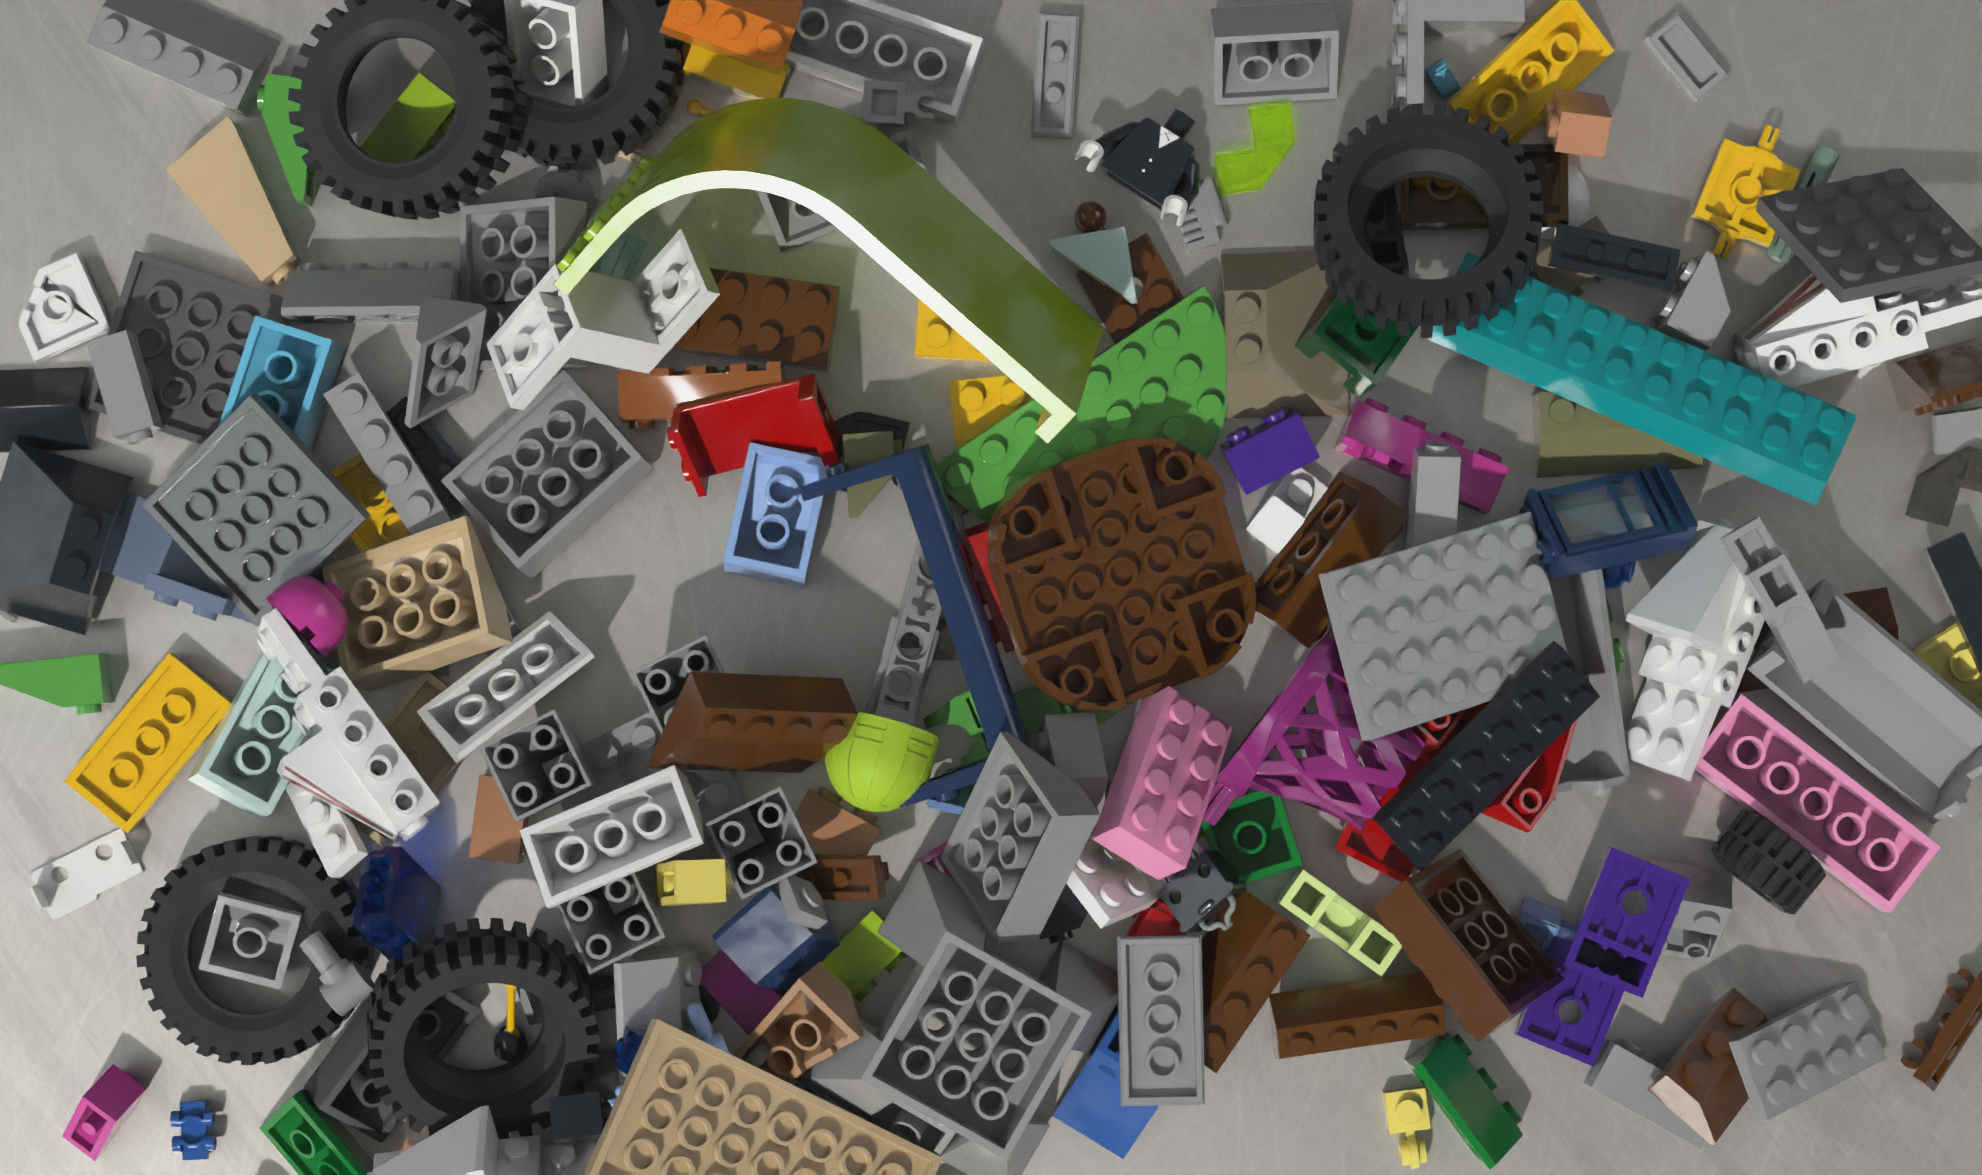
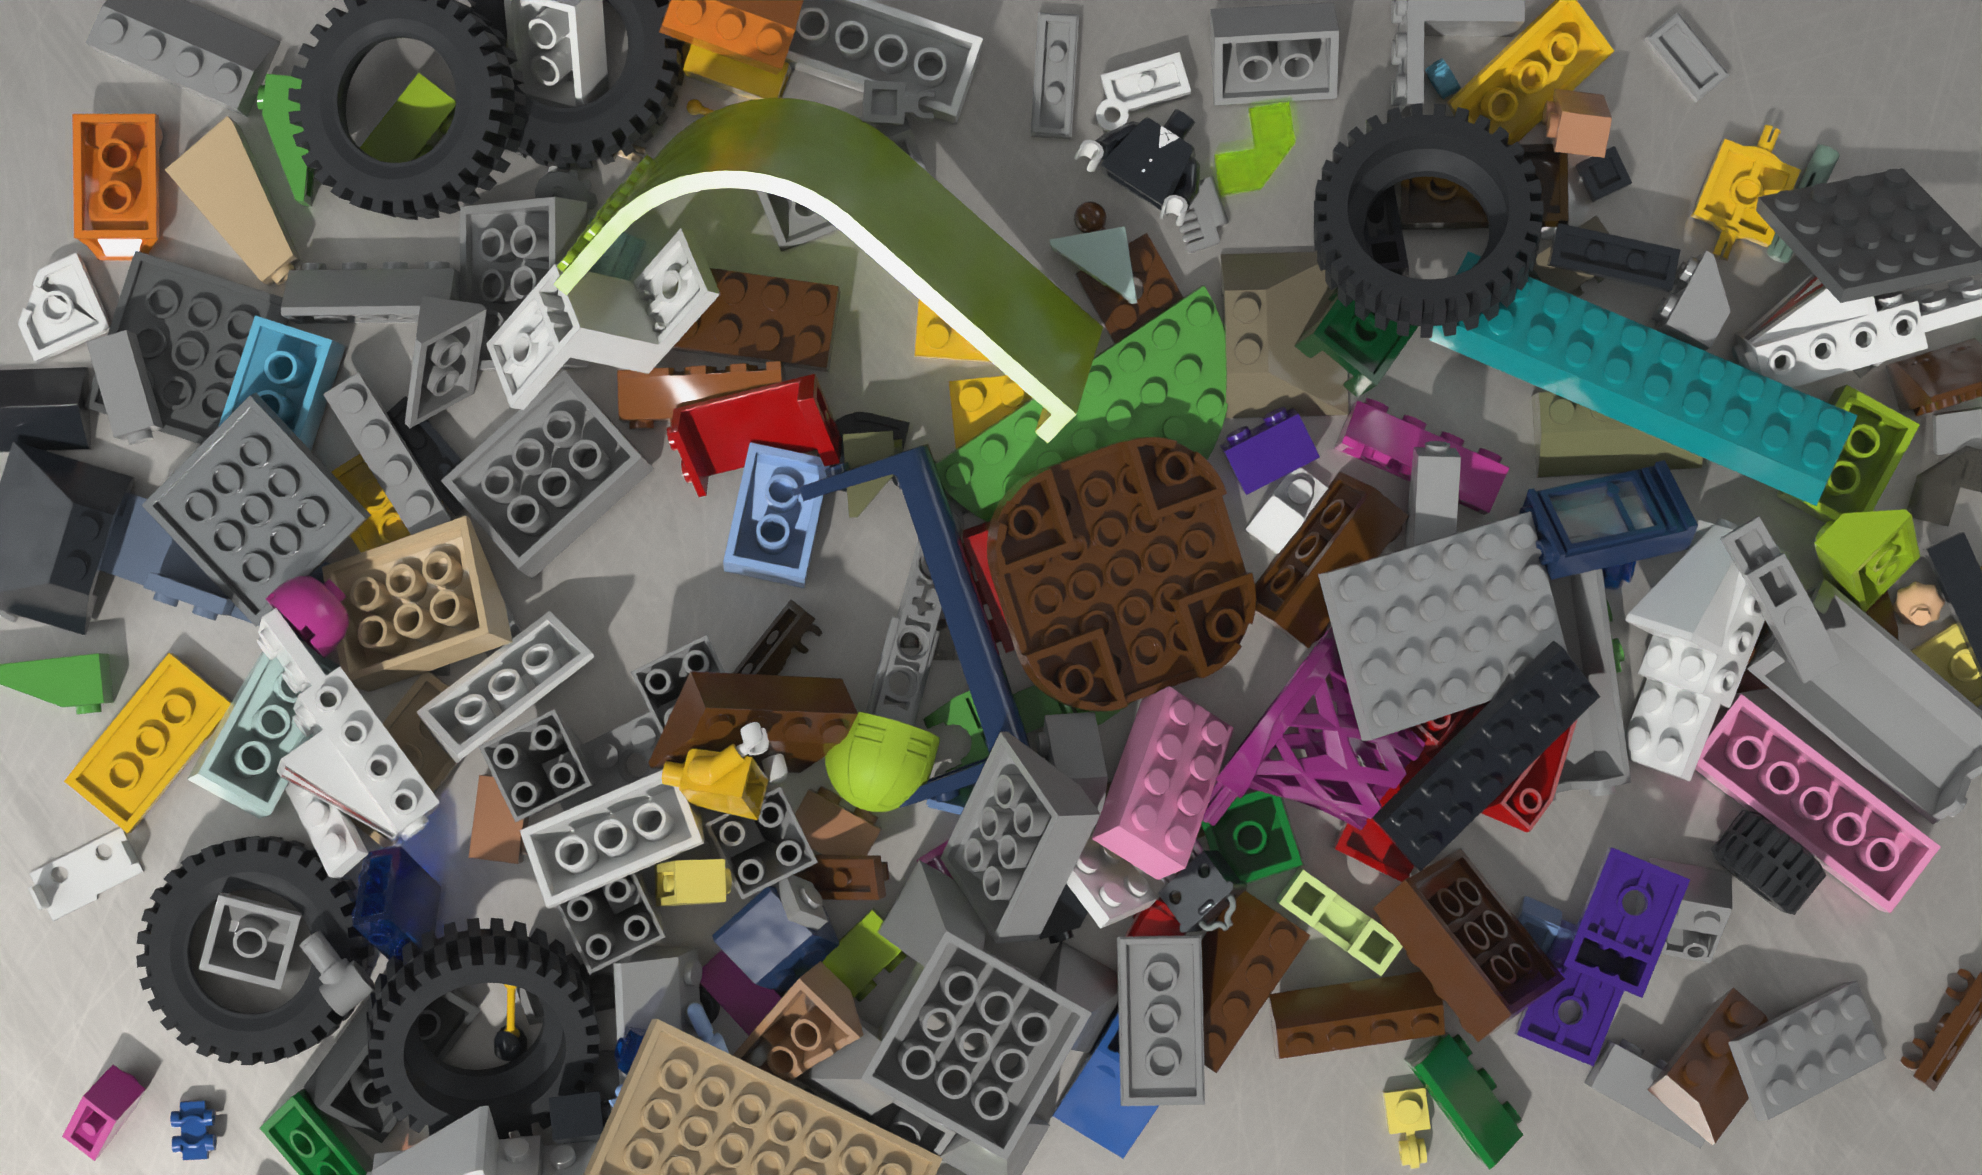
(116, 183): none -> orange slope
(728, 778): none -> yellow torso
(774, 646): none -> dark brown plate
(1142, 87): none -> white hinge
(1603, 175): none -> black plate
(1866, 460): none -> lime brick
(1867, 553): none -> lime slope
(1918, 604): none -> light nougat piece

